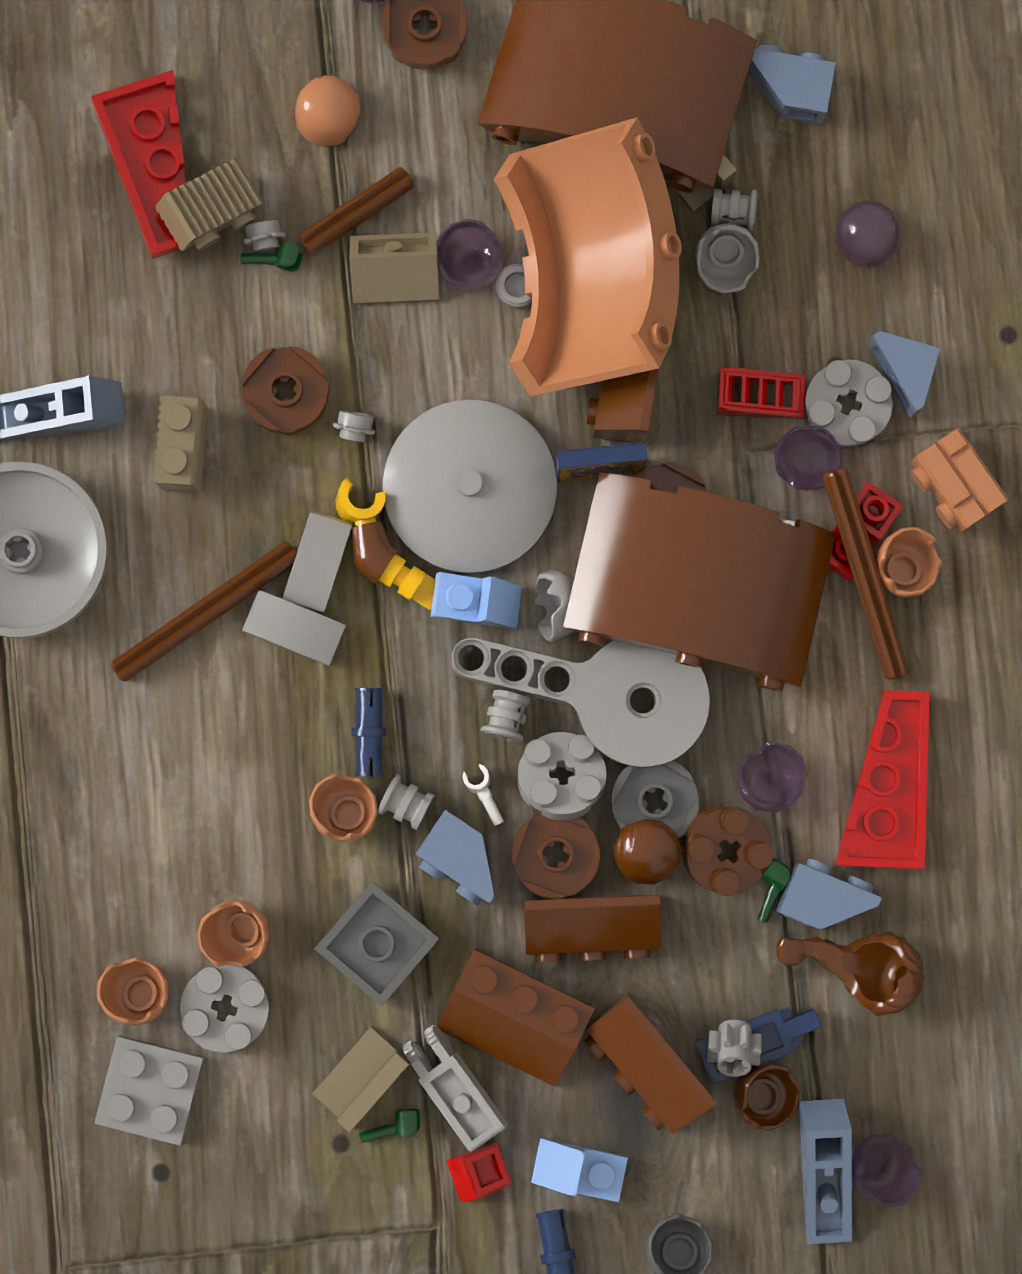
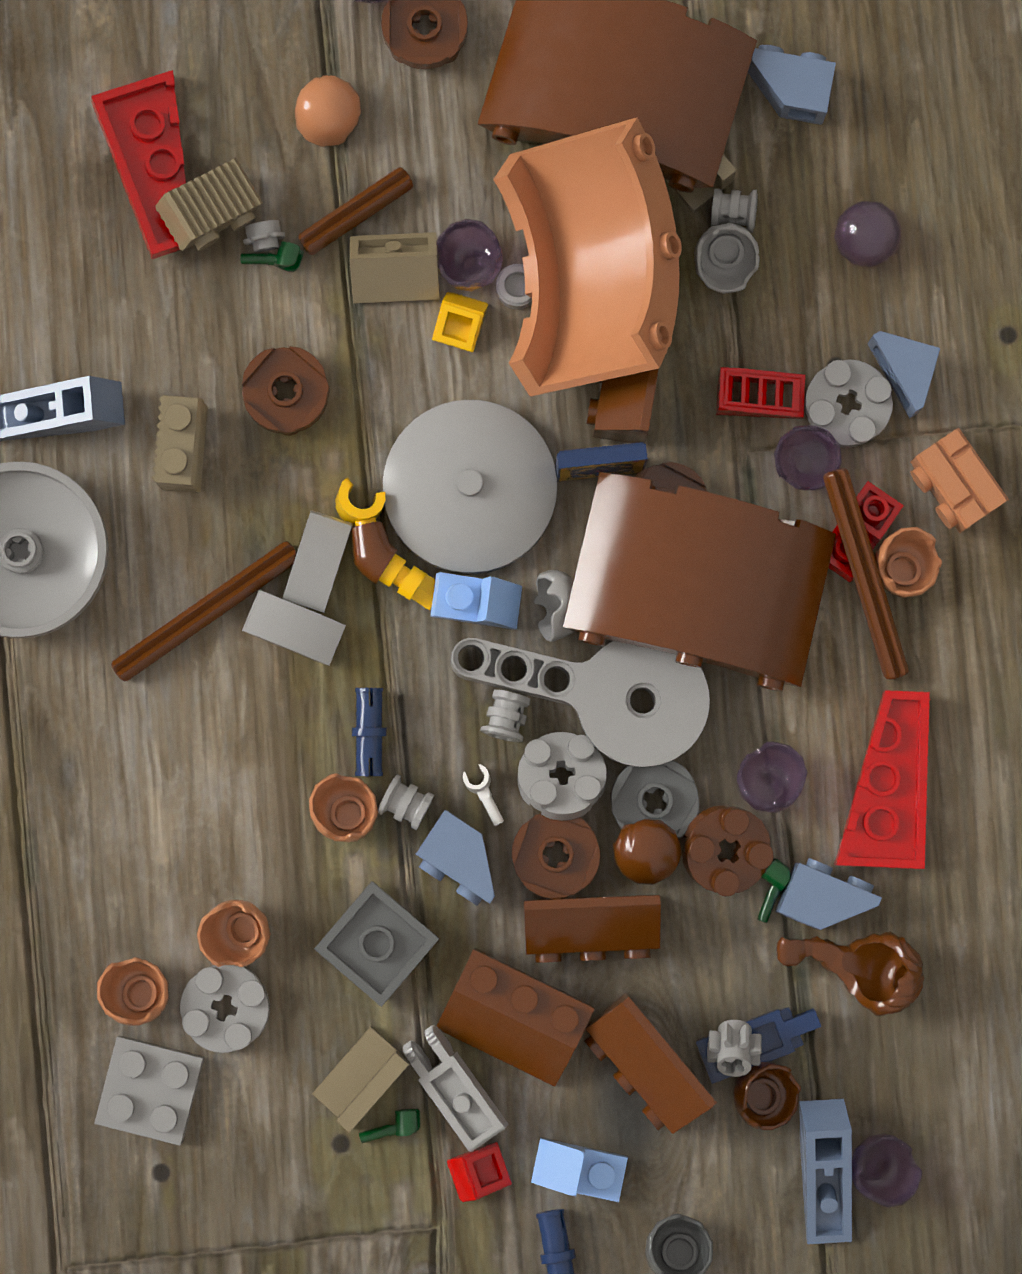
(354, 425): light grey plate -> none
(459, 321): none -> yellow slope

